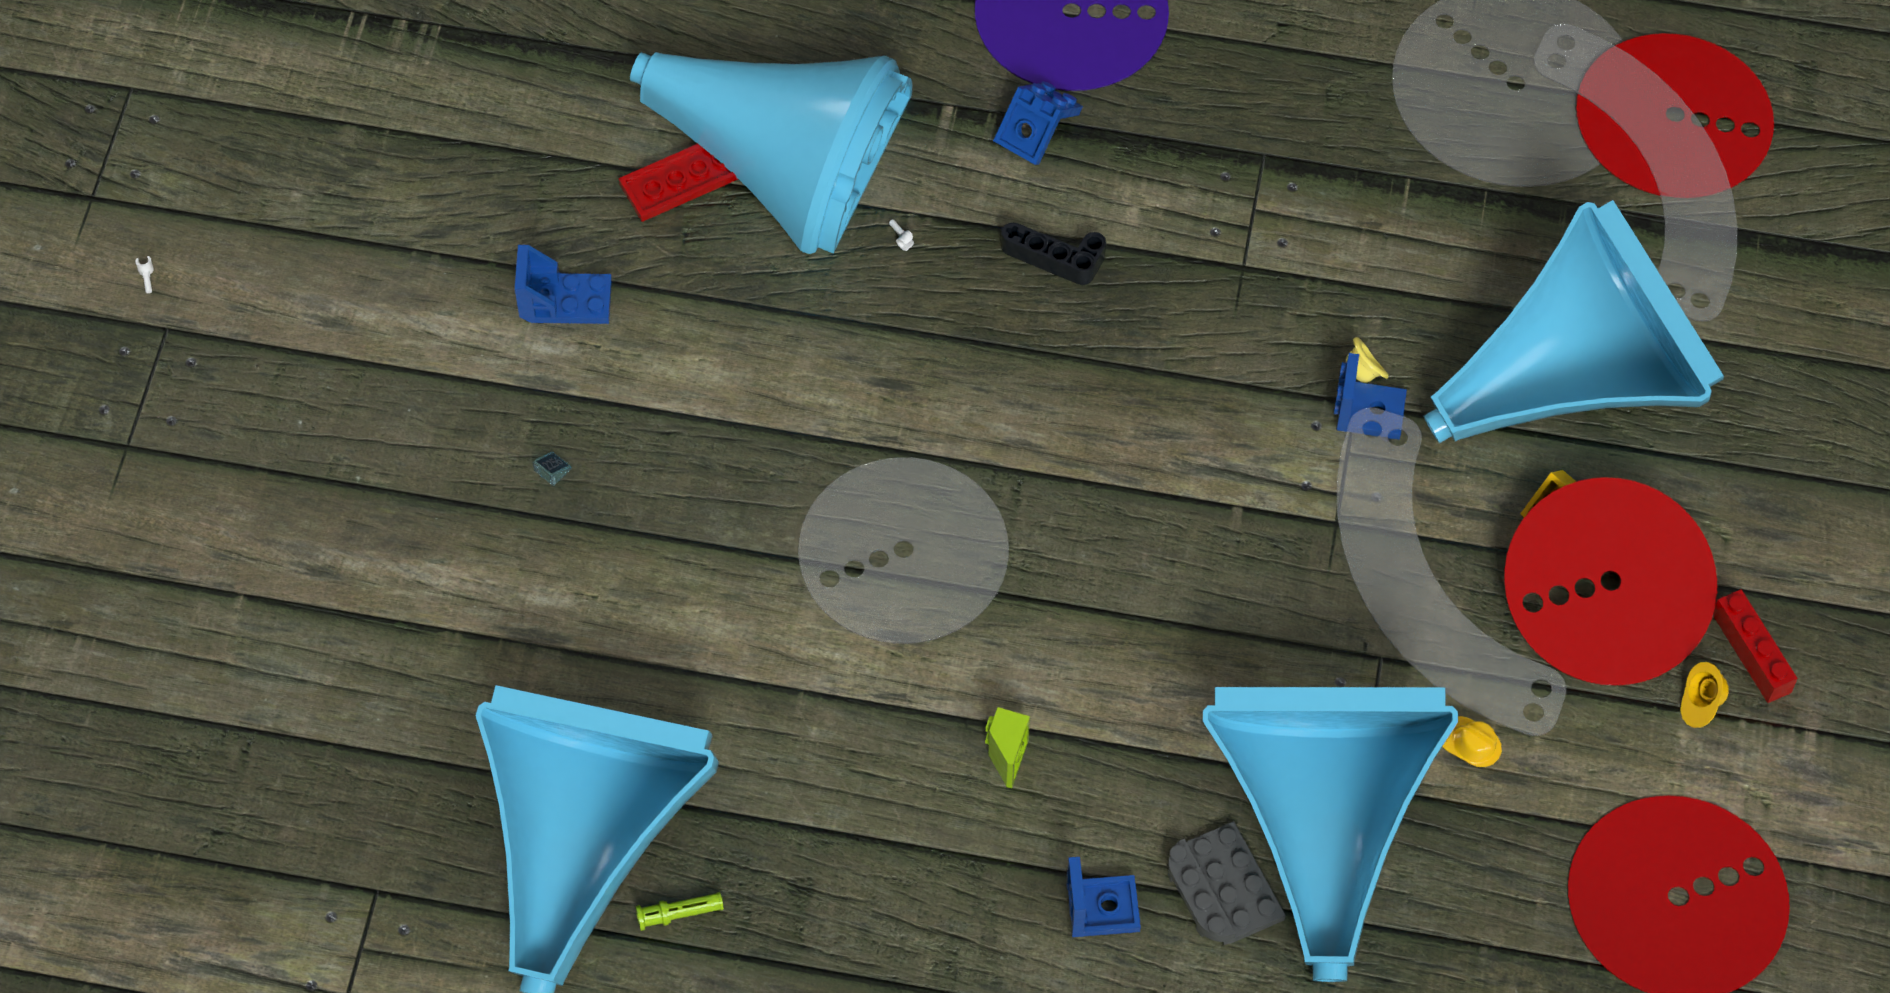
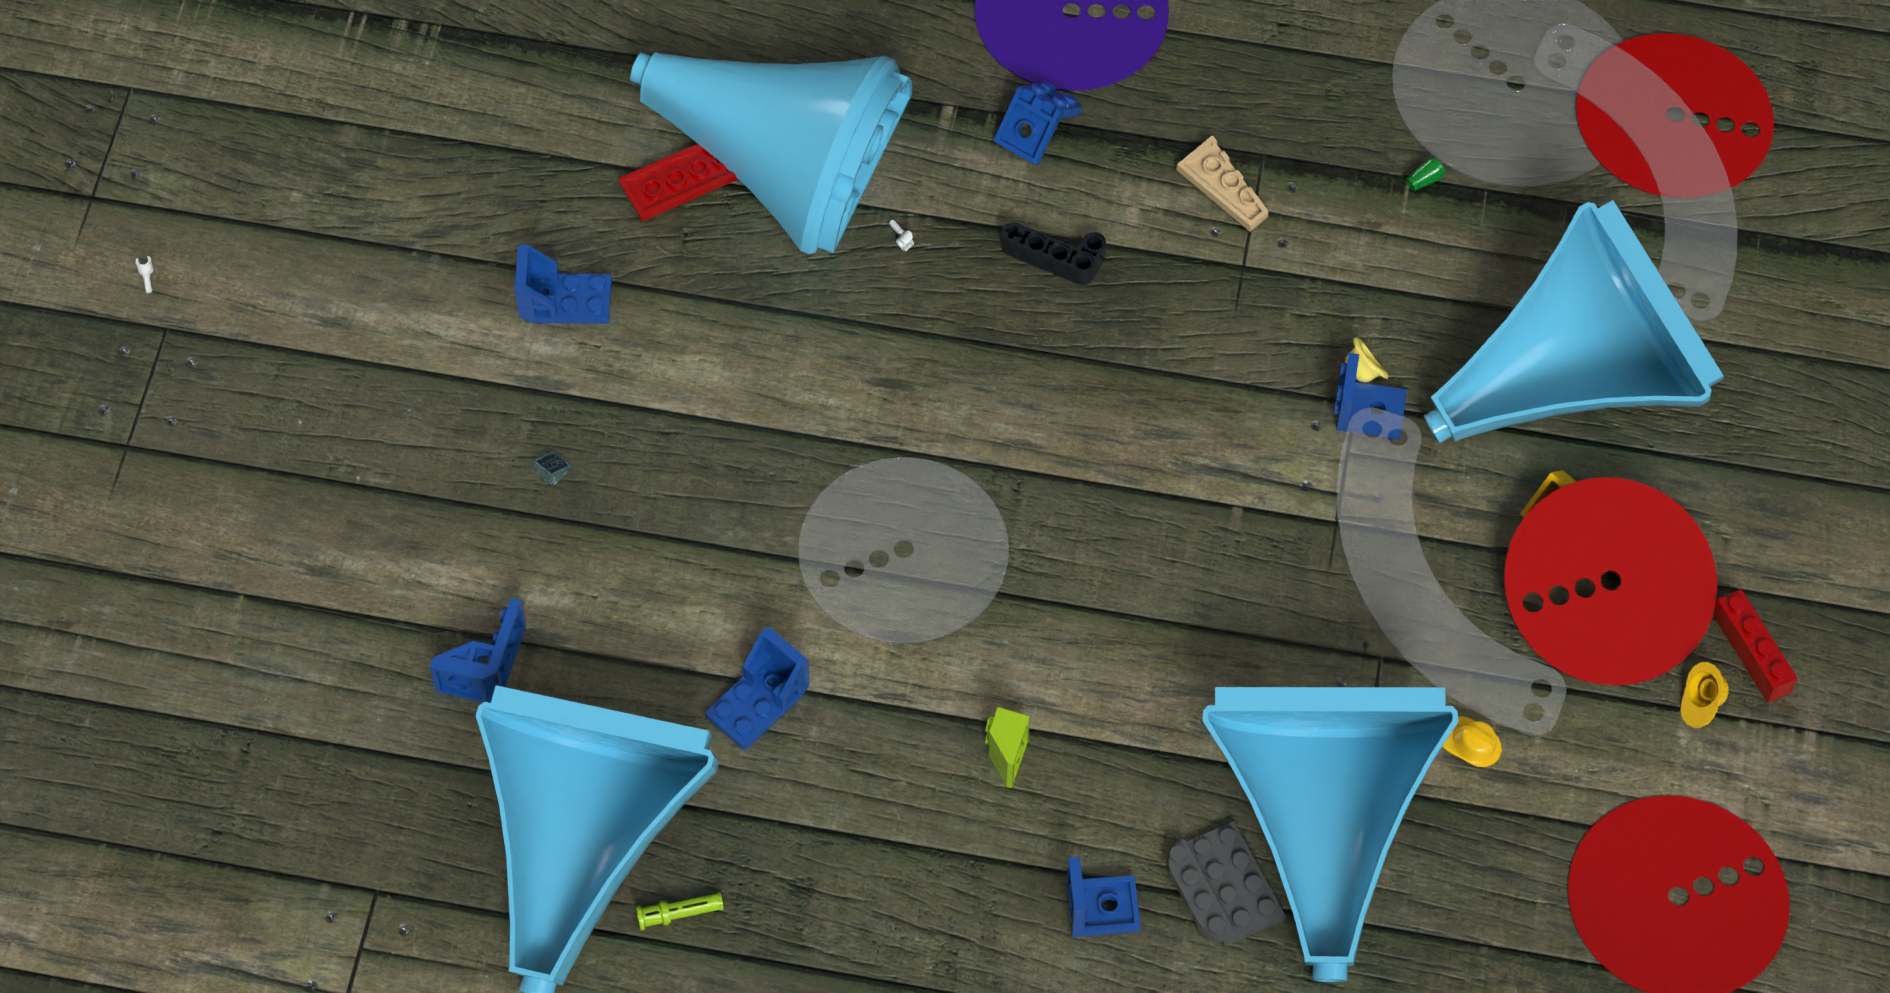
(467, 677): none -> blue bracket
(770, 685): none -> blue bracket
(1216, 177): none -> tan wing
(1427, 173): none -> green cone

